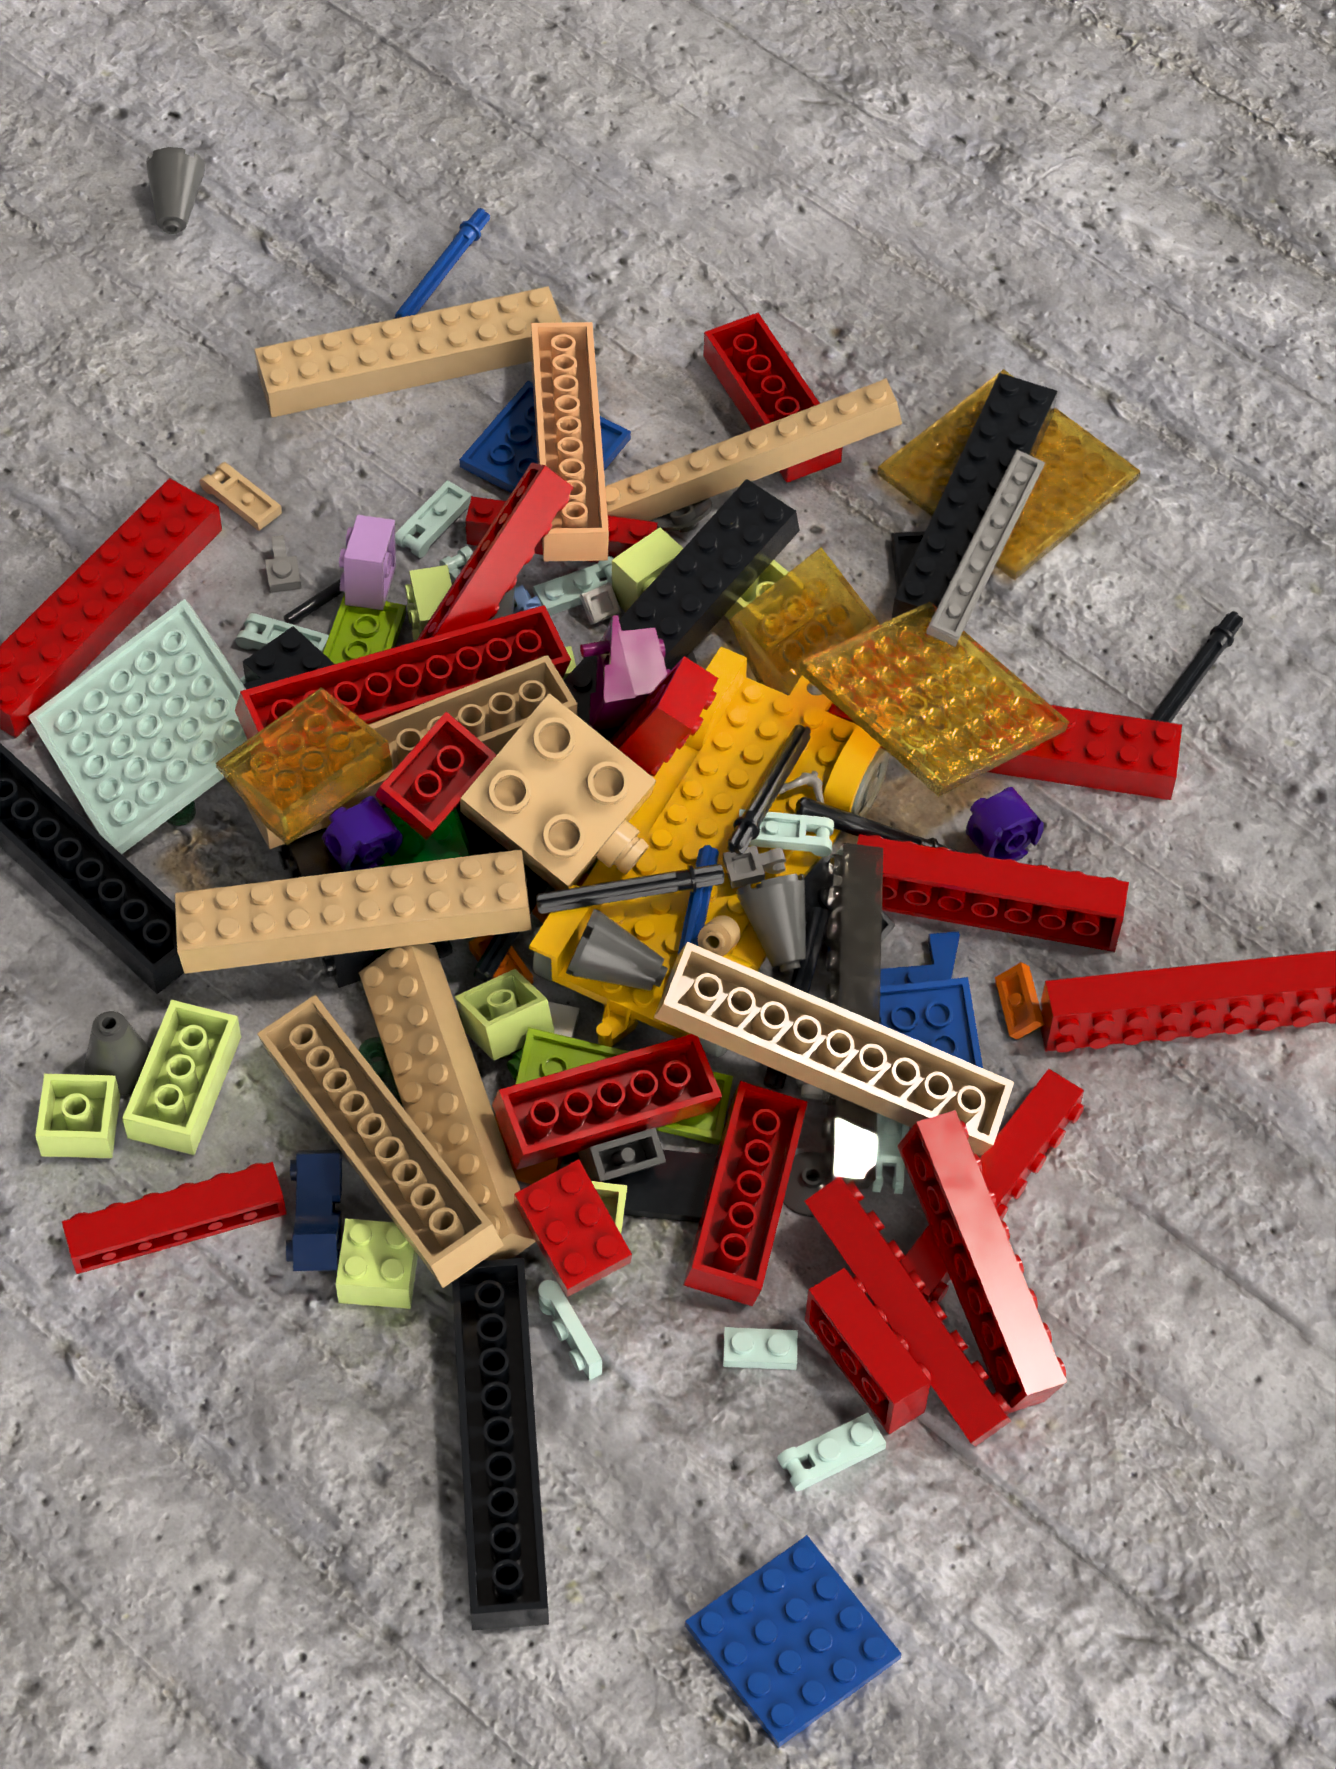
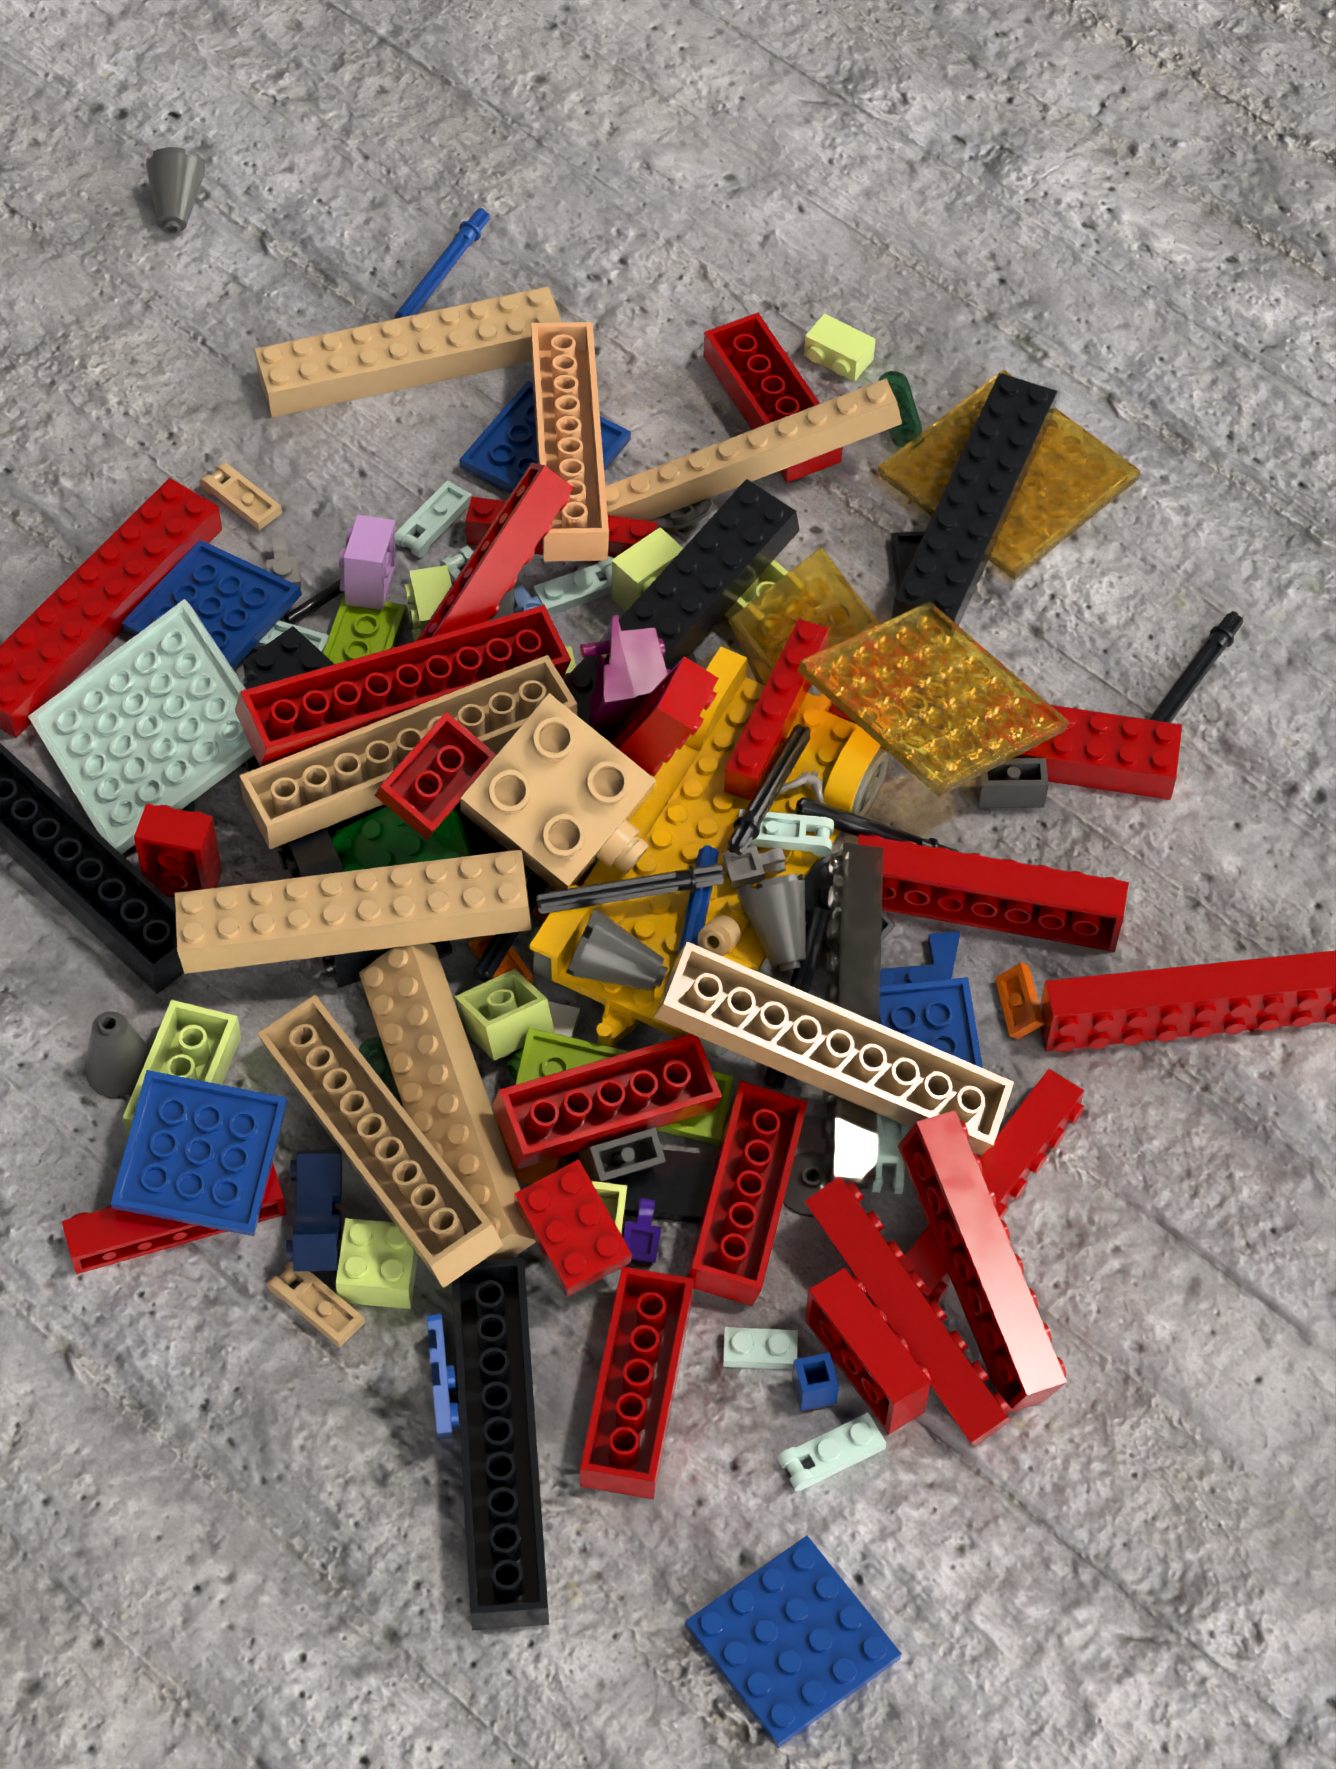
(78, 1116): yellowish green brick -> none
(177, 849): none -> red brick
(199, 1153): none -> blue plate
(228, 595): none -> blue plate
(306, 765): clear yellow slope -> none
(317, 1304): none -> tan plate
(361, 835): dark purple brick -> none
(443, 1380): none -> wing
(569, 1328): light aqua plate -> none
(600, 603): white tile -> none
(637, 1383): none -> red brick
(641, 1235): none -> dark purple plate
(774, 712): none -> red brick
(815, 1381): none -> blue brick
(839, 347): none -> yellowish green brick
(911, 424): none -> clear green plate
(985, 548): light grey tile -> none
(1004, 825): dark purple brick -> none
(1014, 784): none -> dark grey brick

